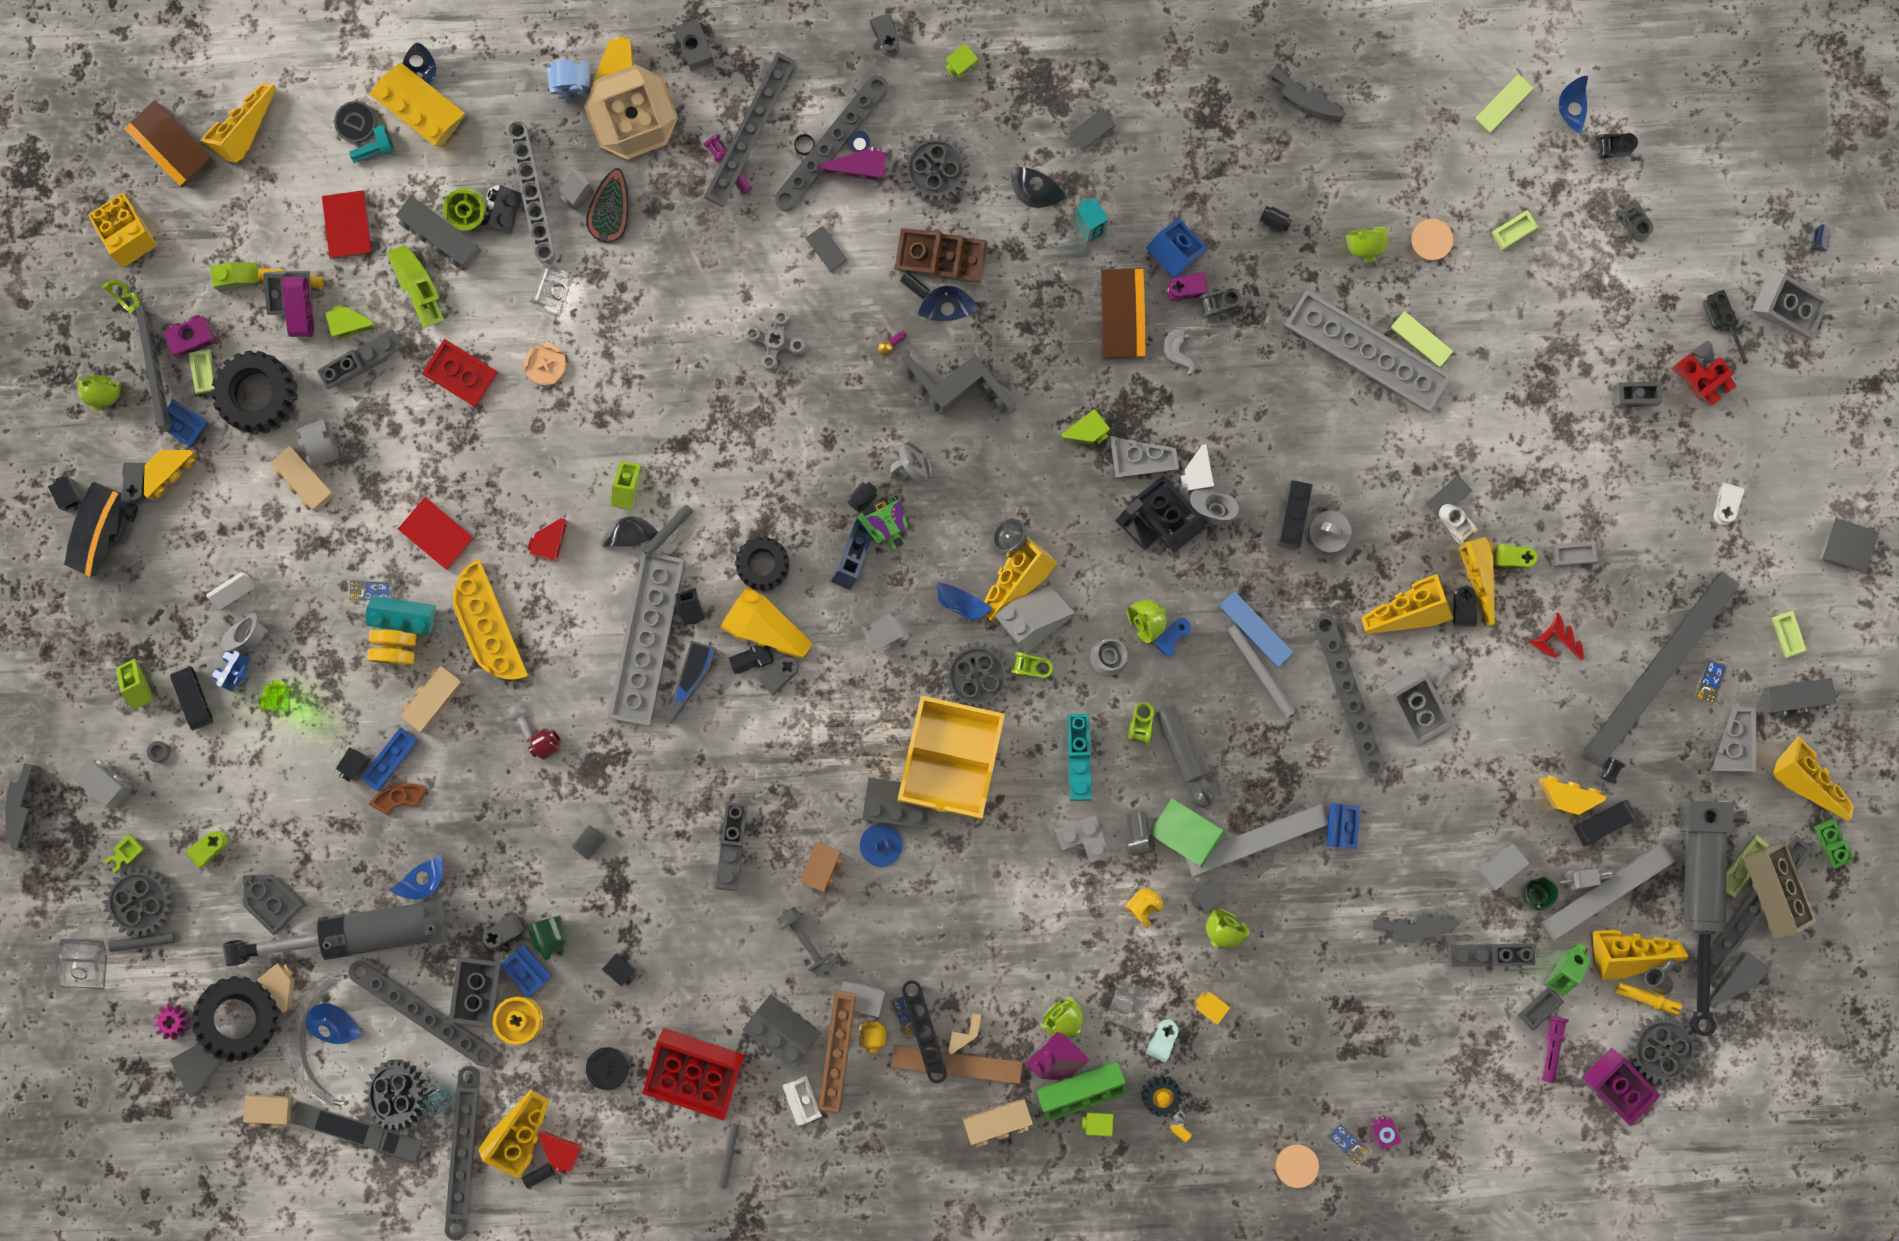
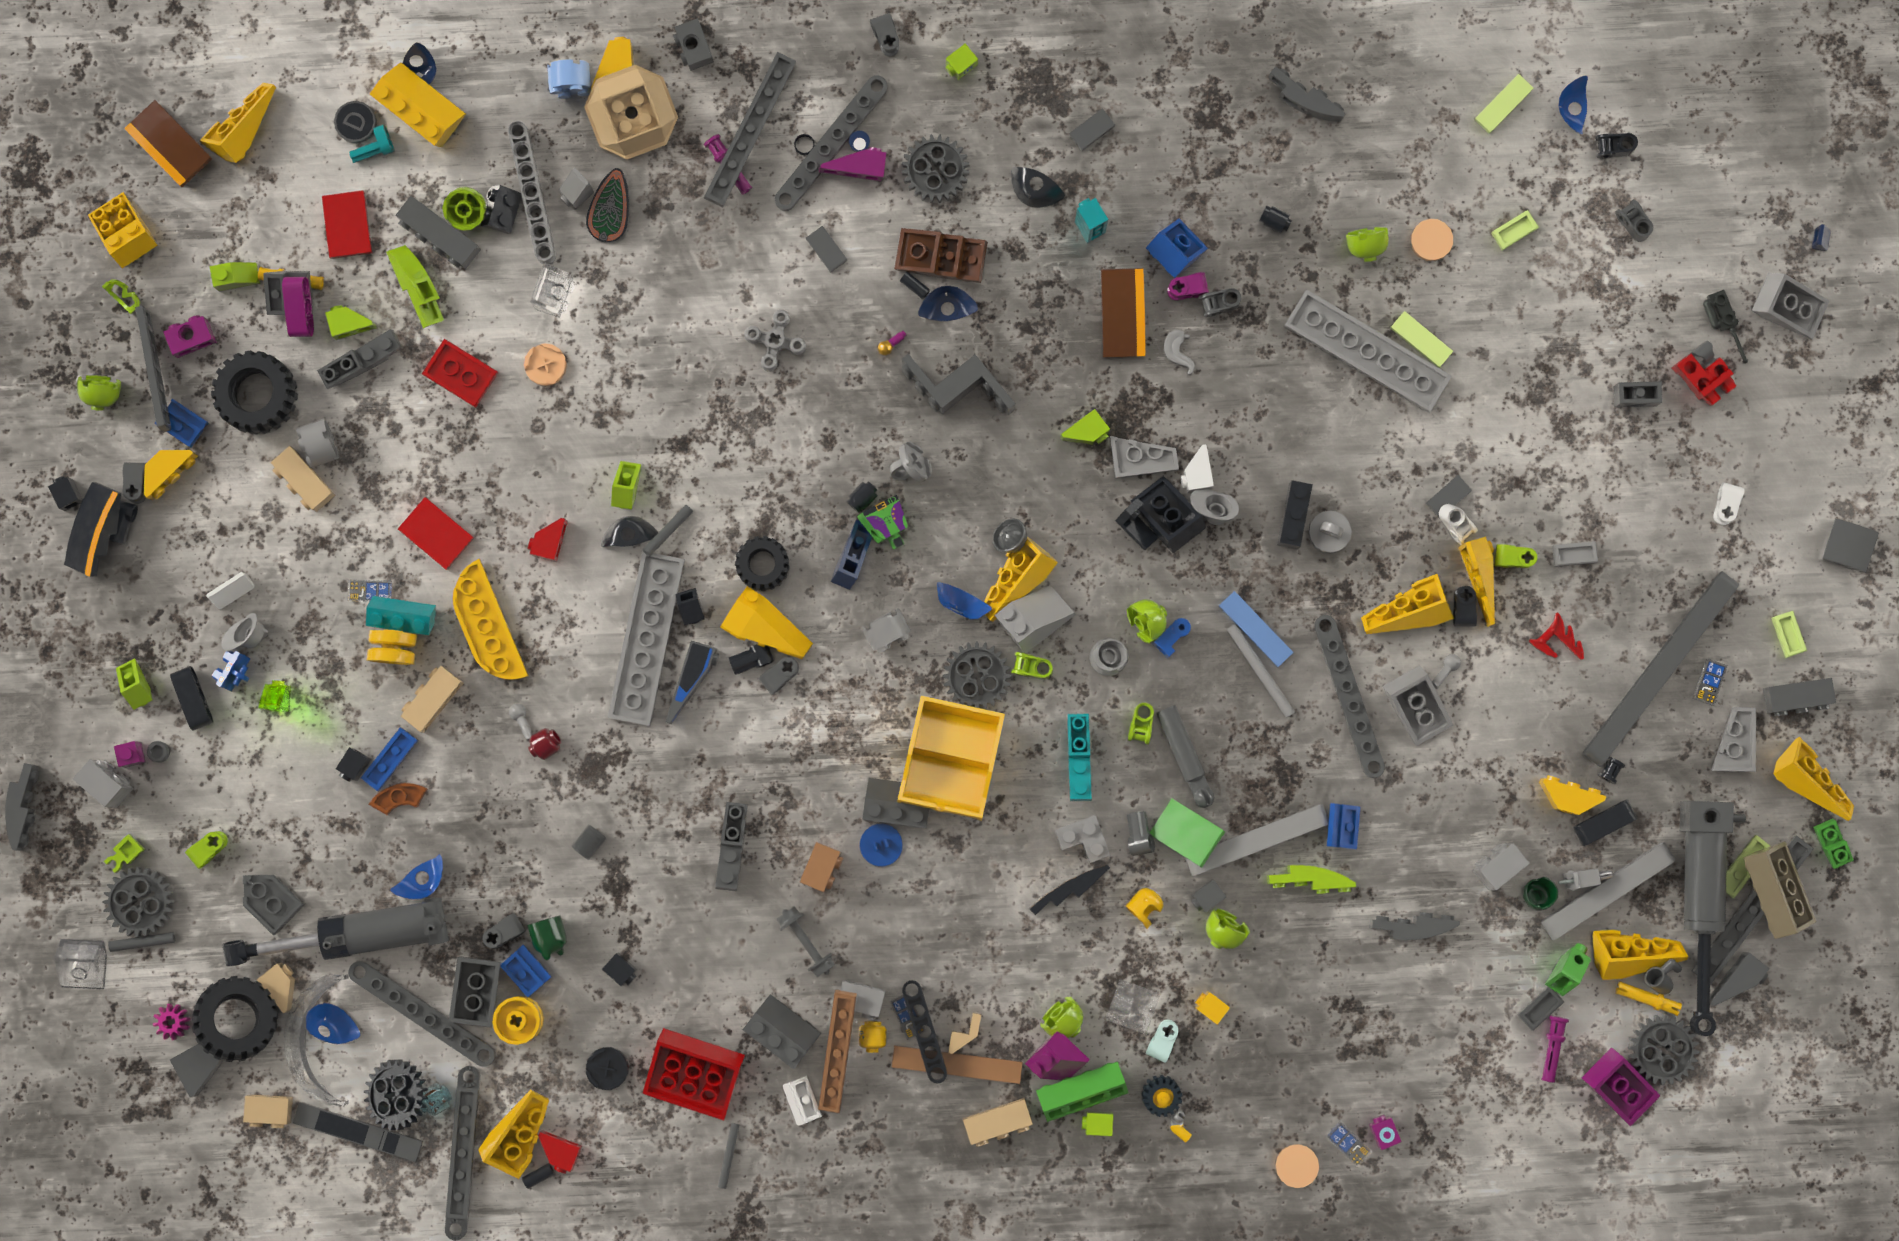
(129, 754): none -> magenta brick
(202, 371): yellowish green tile -> none
(1077, 885): none -> black slope
(1320, 879): none -> lime slope
(1491, 955): dark grey slope -> none

